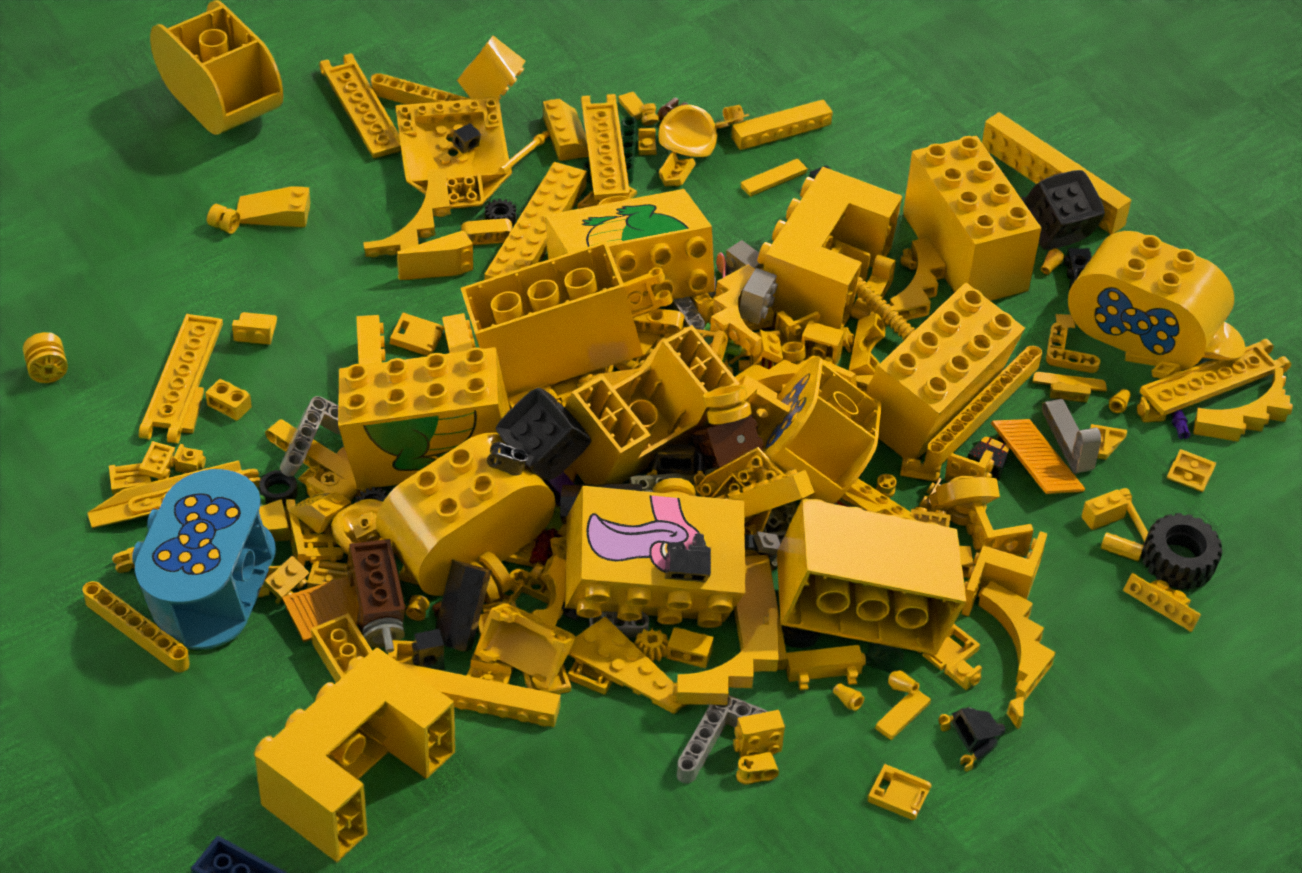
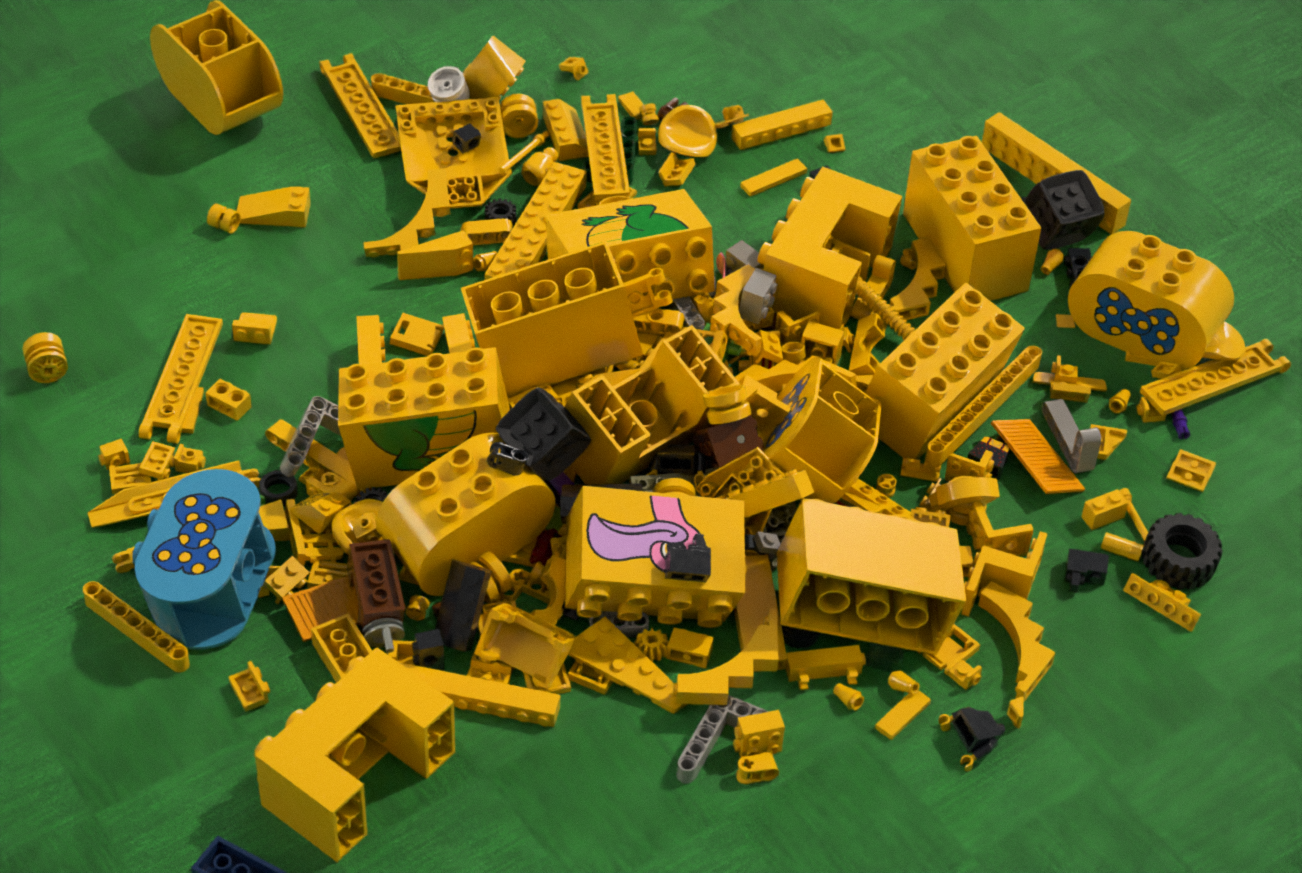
(114, 454): none -> yellow brick
(250, 688): none -> yellow bracket
(448, 85): none -> white wheel
(483, 261): none -> yellow cone
(518, 115): none -> yellow wheel
(538, 165): none -> yellow piece
(575, 65): none -> yellow bracket
(834, 143): none -> yellow slope
(903, 795): yellow container -> none
(1060, 353): yellow beam -> none
(1064, 373): none -> yellow bracket
(1085, 567): none -> black hinge
(1233, 422): yellow arch -> none

